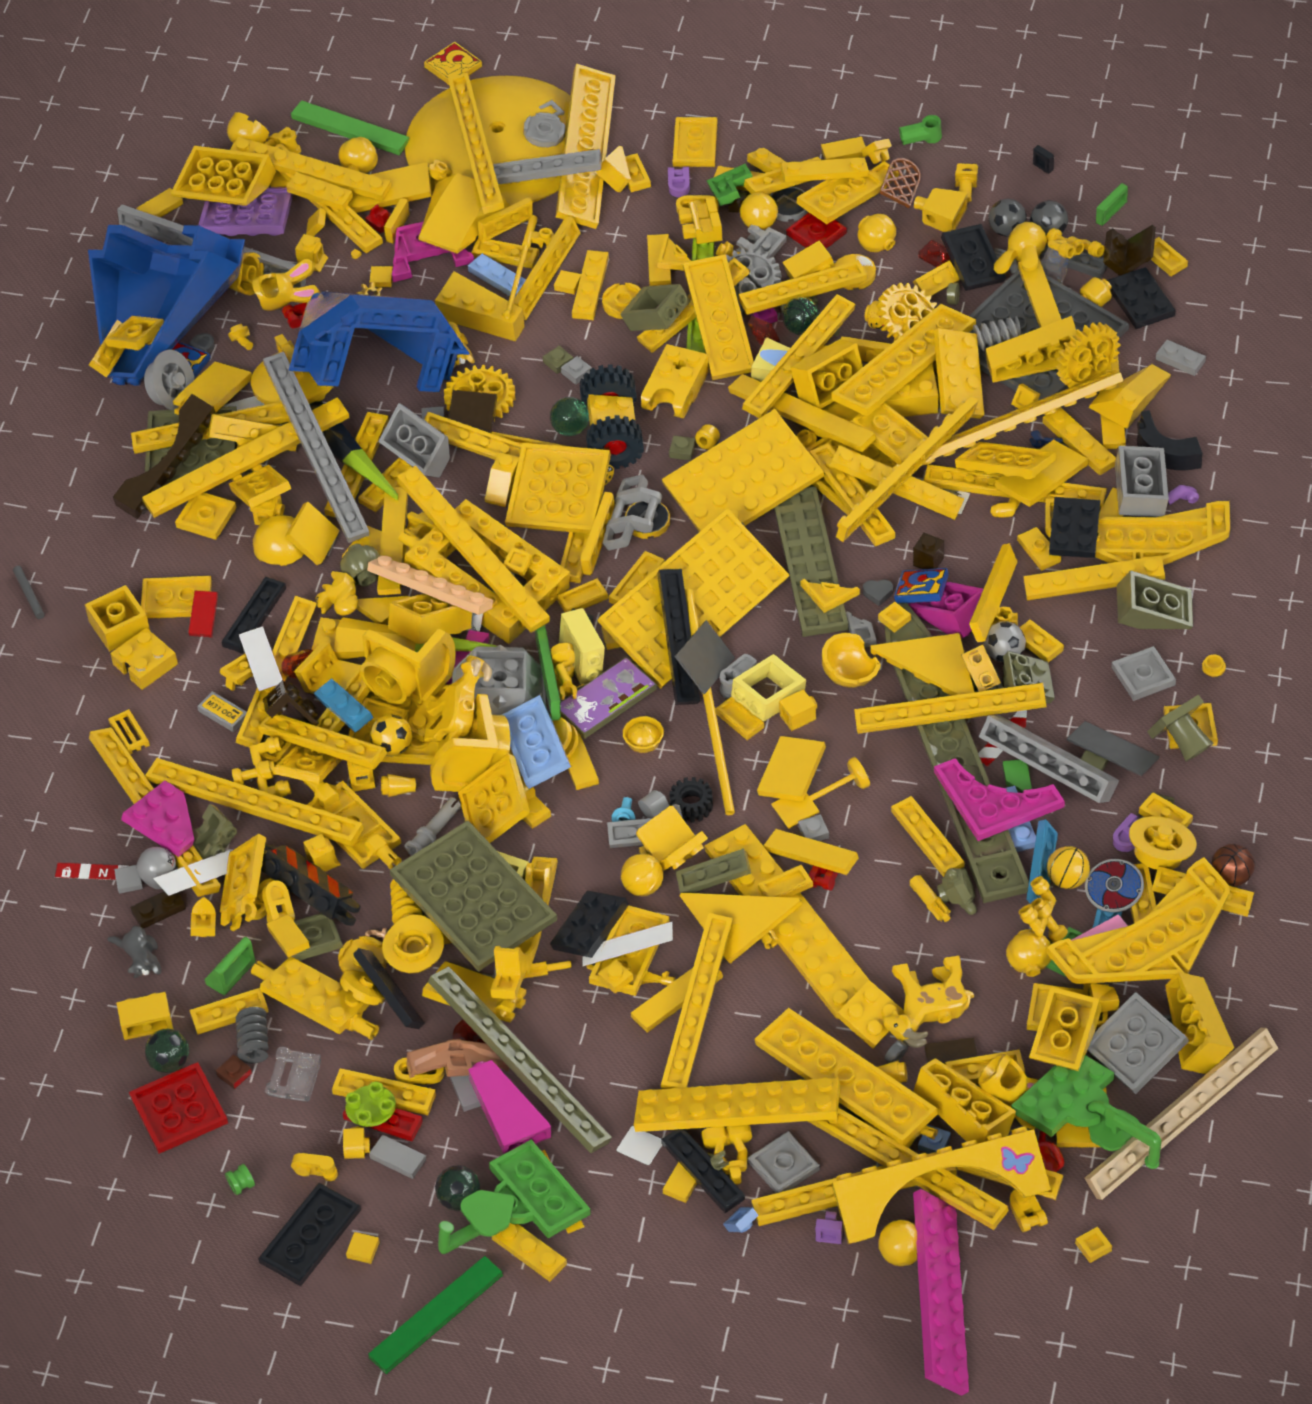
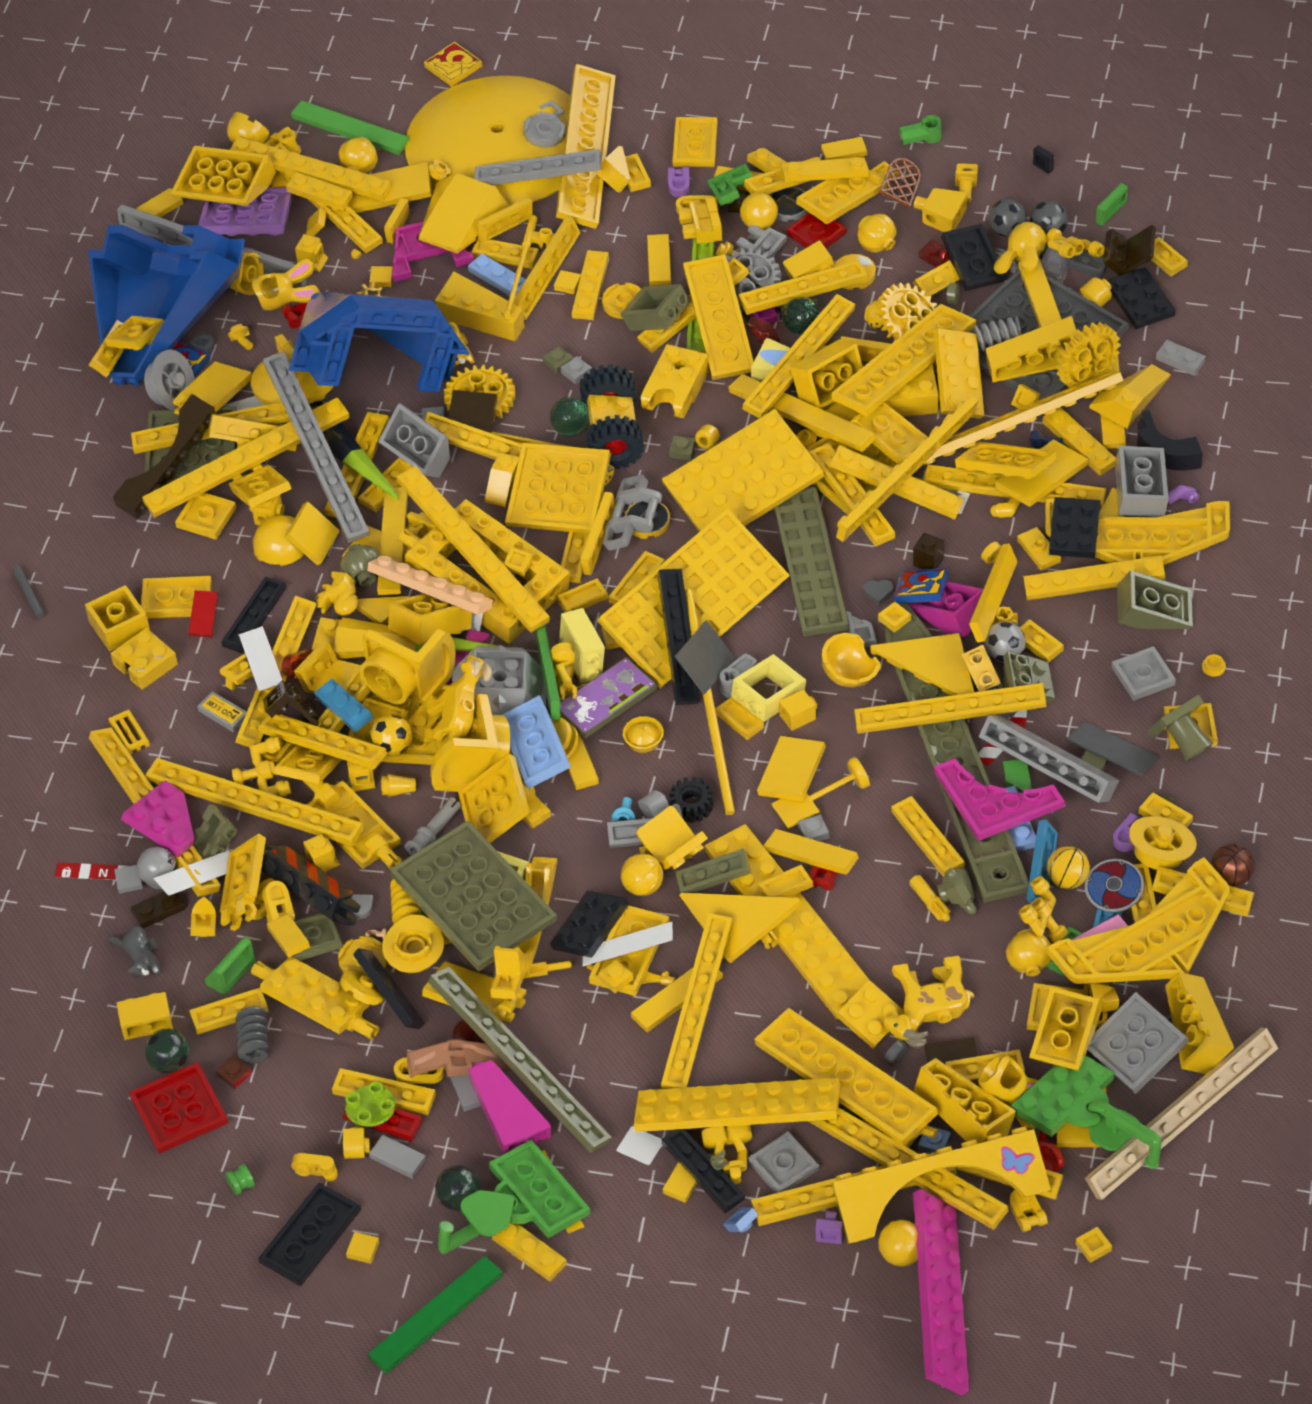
(301, 1076): clear plate -> none
(366, 903): none -> light grey tile
(377, 218): red tile -> none
(476, 143): yellow plate -> none
(671, 255): yellow tile -> none
(828, 594): yellow tile -> none
(877, 151): yellow tile -> none
(896, 1070): yellow cone -> none
(991, 552): none -> yellow tile

